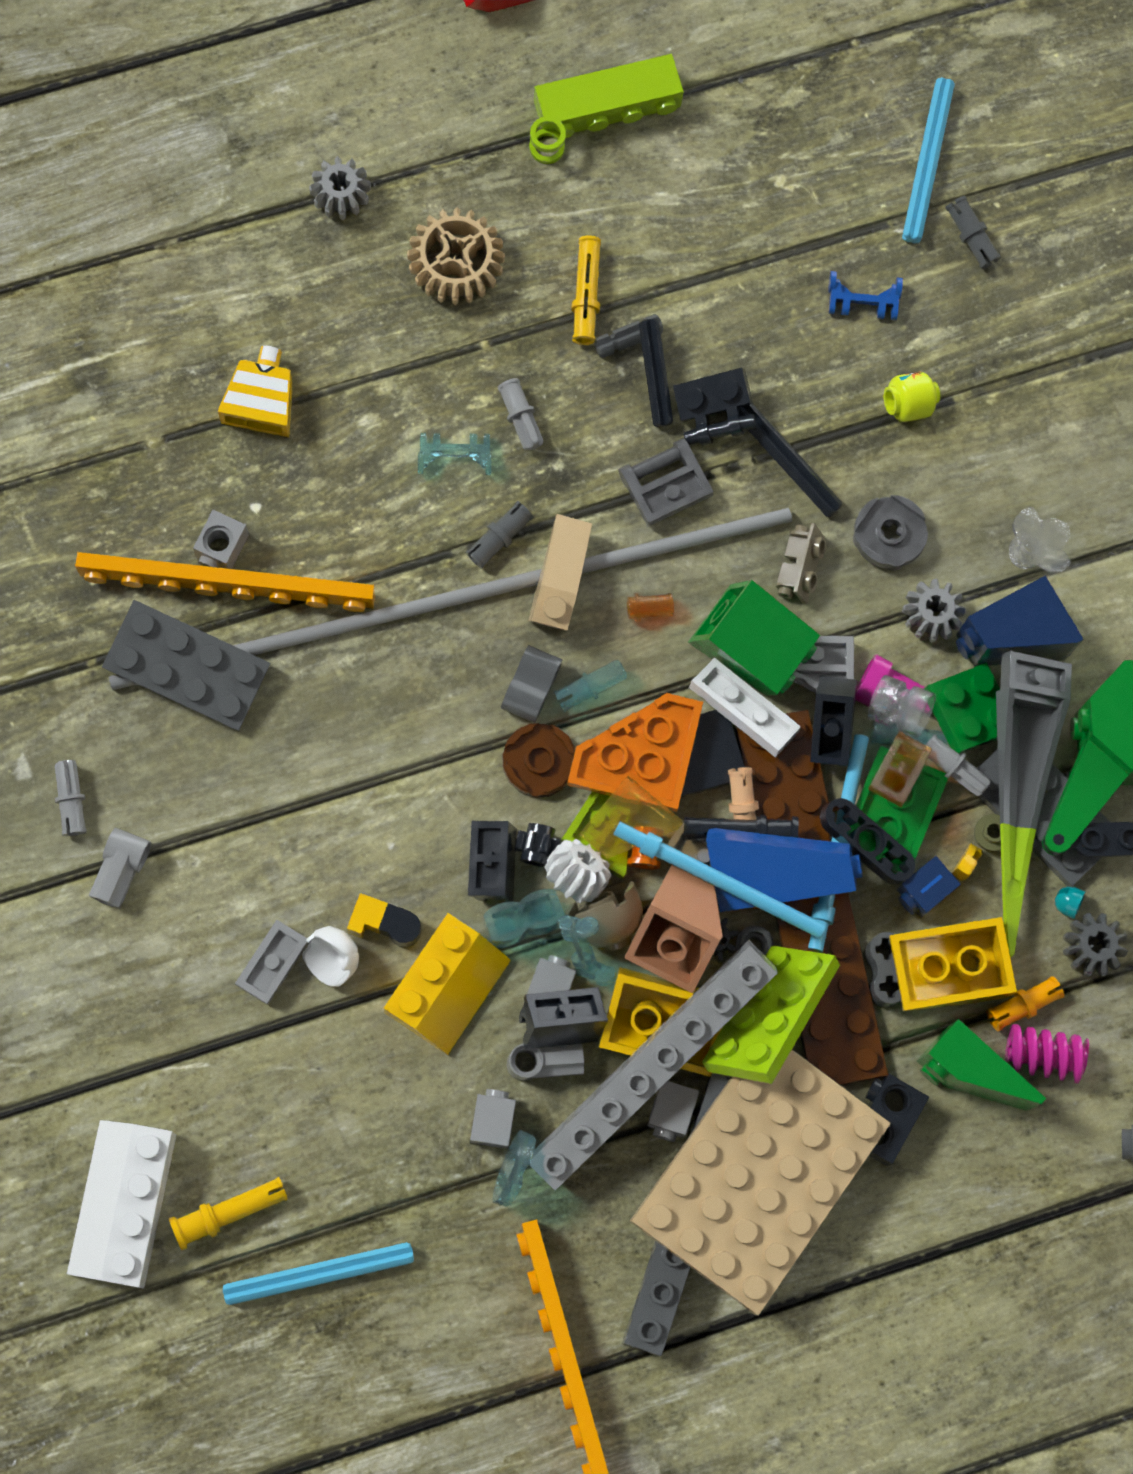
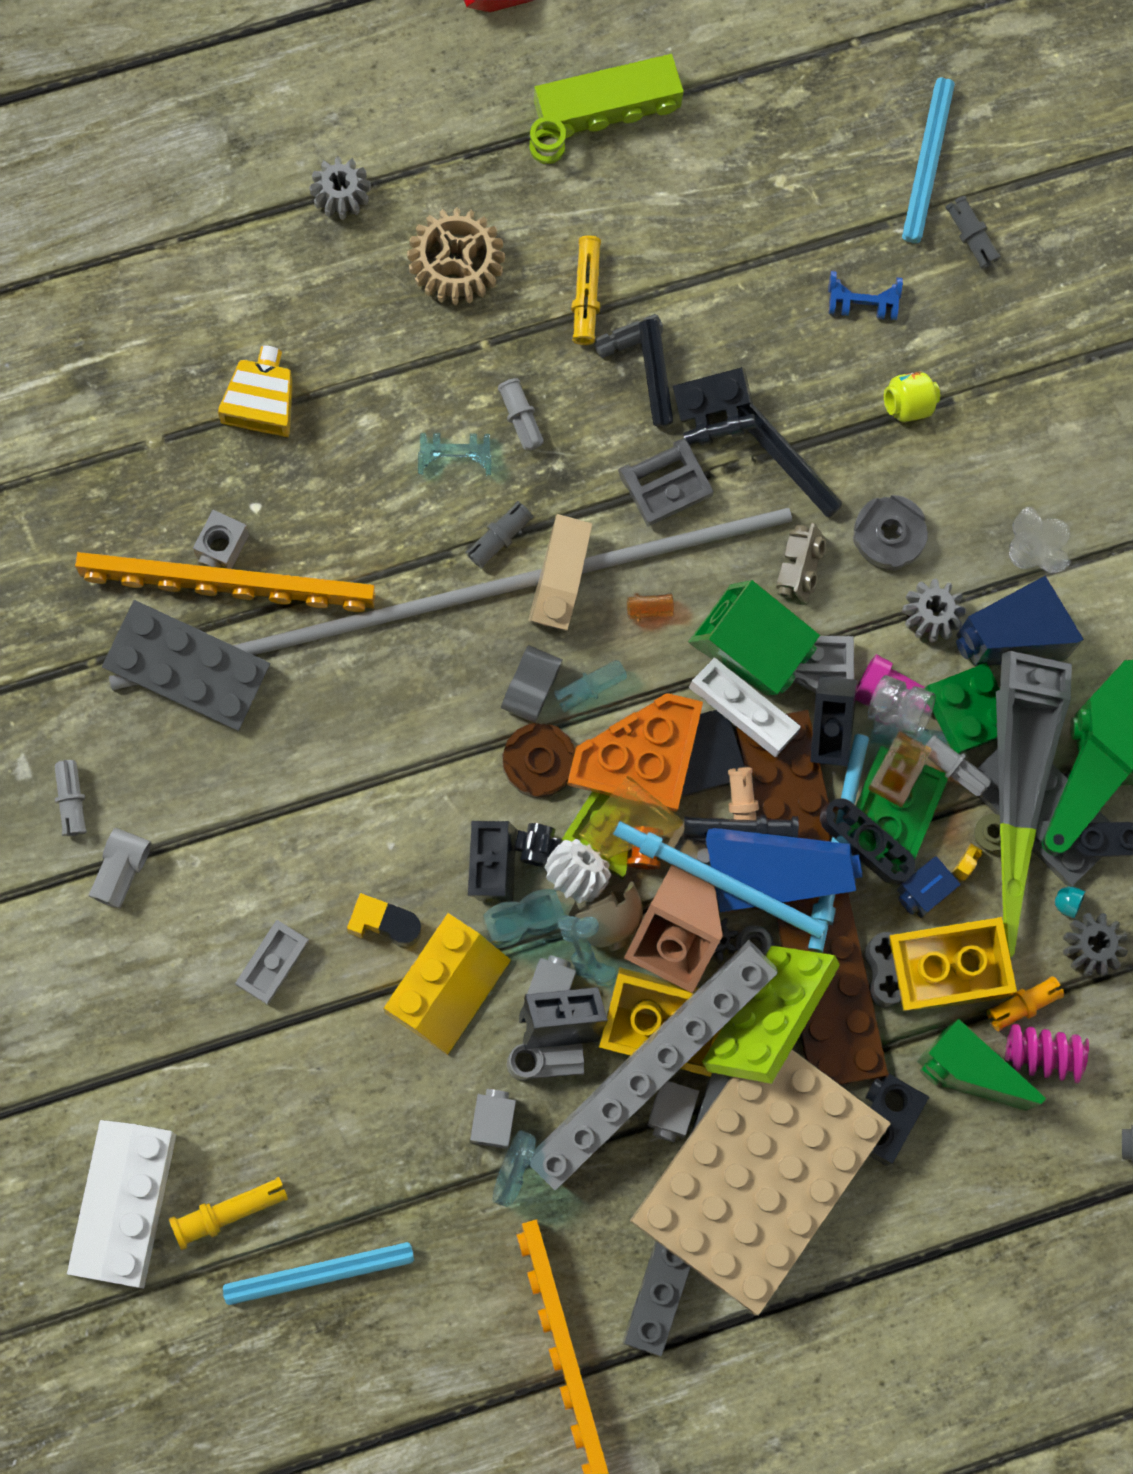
(331, 956): white hair -> none

